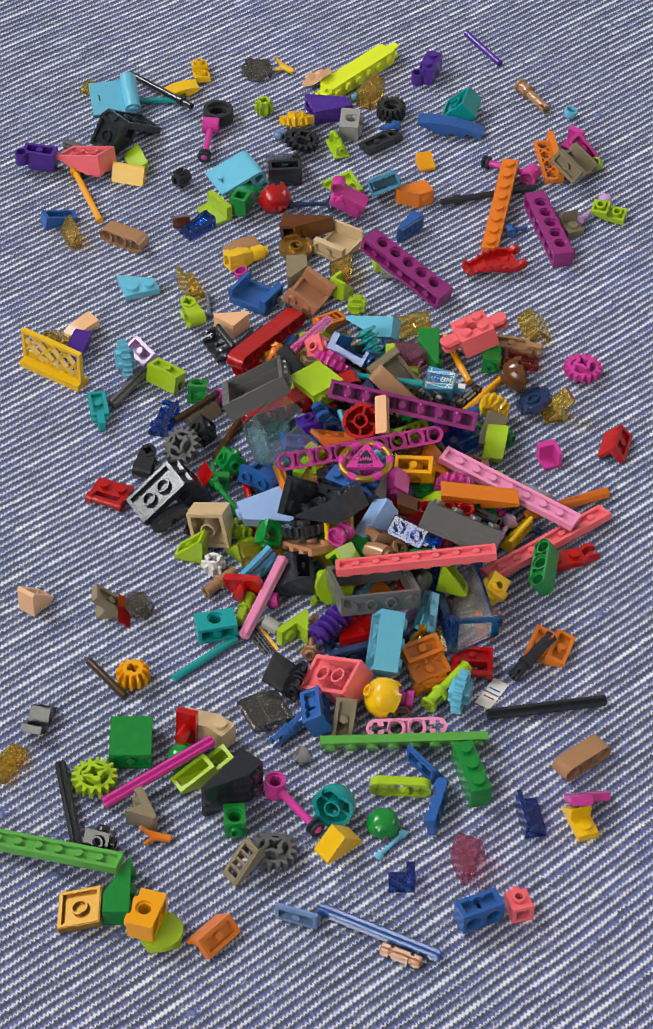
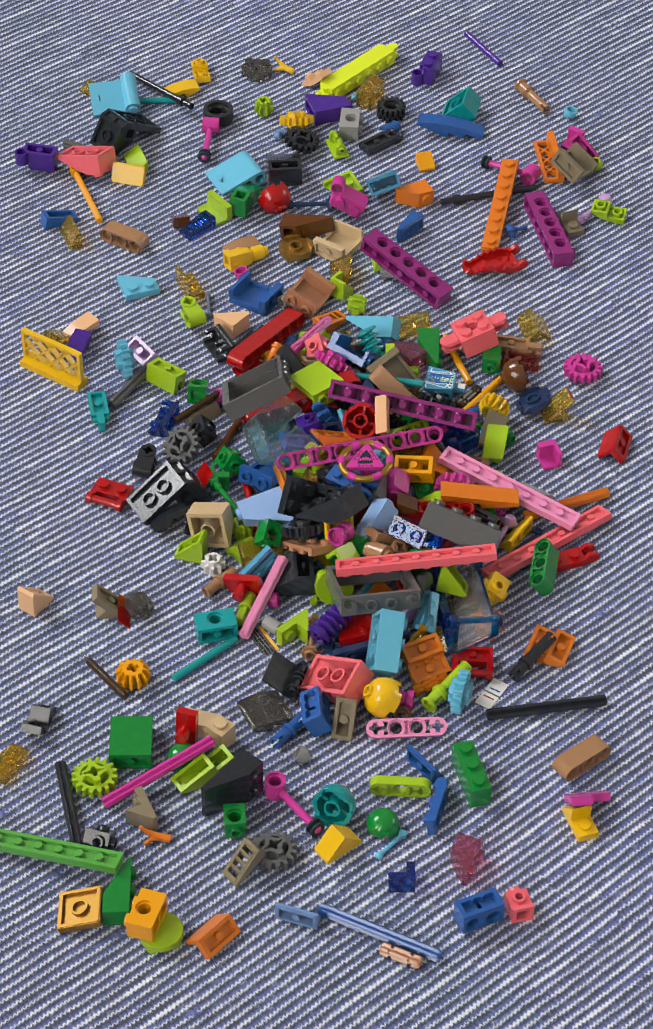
(181, 177): black gear -> none
(295, 267): dark tan slope -> none
(395, 741): bright green plate -> none
(529, 816): clear blue panel -> none

